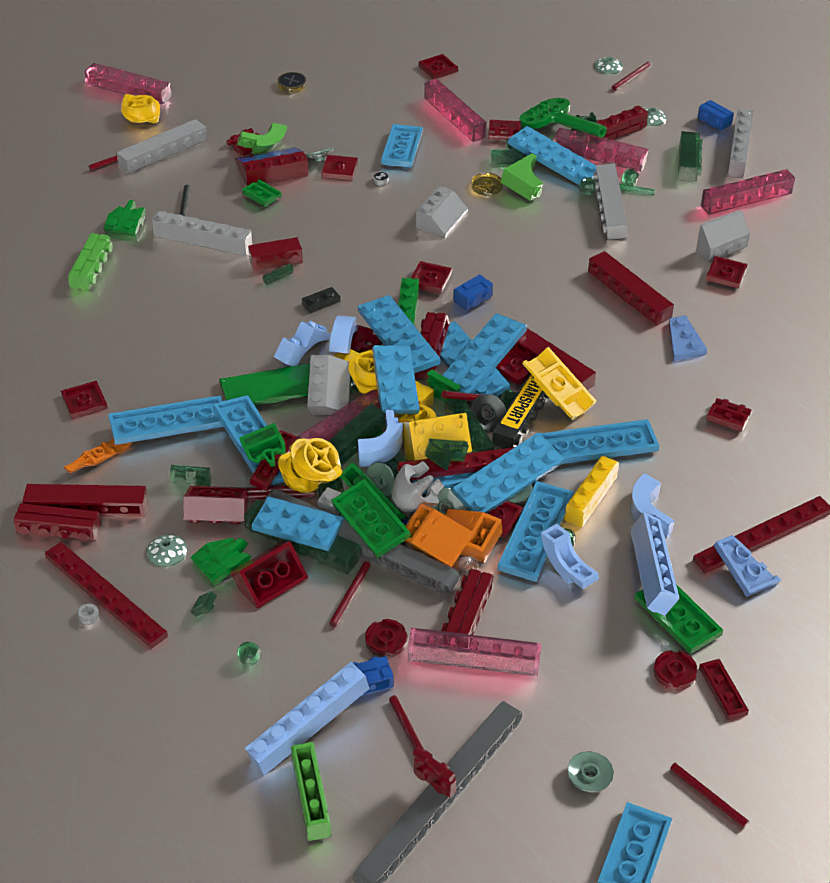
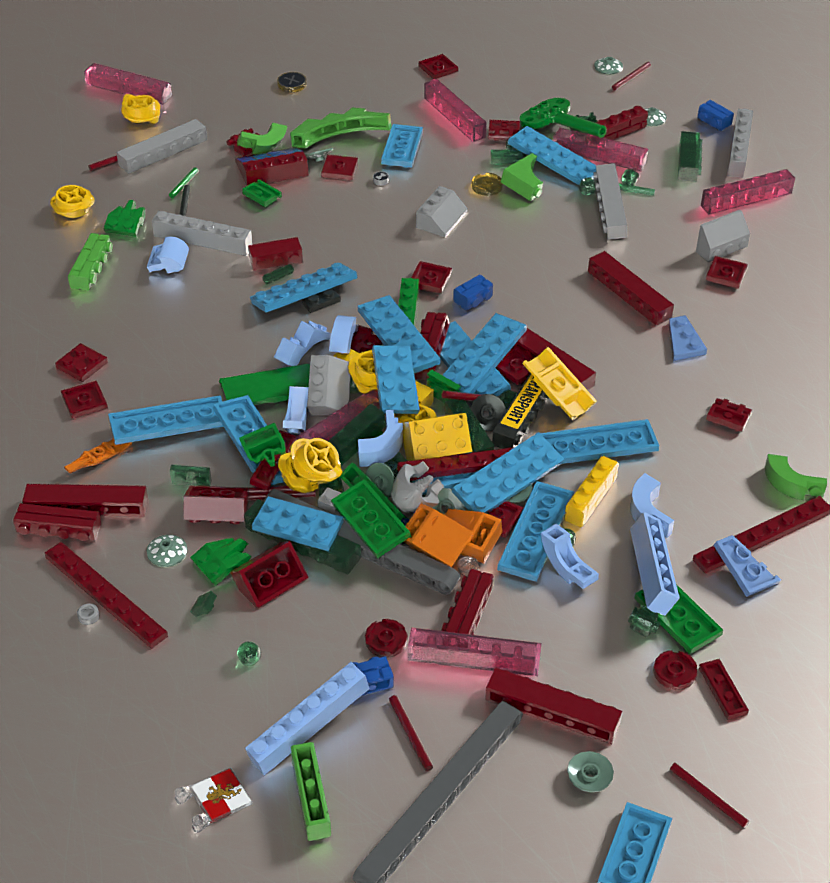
(72, 201): none -> yellow piece
(81, 362): none -> dark red plate
(168, 255): none -> light blue brick
(185, 181): none -> green bar
(216, 796): none -> flag
(297, 410): none -> light blue arch
(303, 287): none -> dark azure plate
(333, 124): none -> bright green arch
(349, 594): dark red bar -> none
(434, 772): dark red plate -> none
(445, 451): clear green slope -> none
(554, 705): none -> dark red brick
(644, 621): none -> clear green head
(791, 482): none -> bright green arch

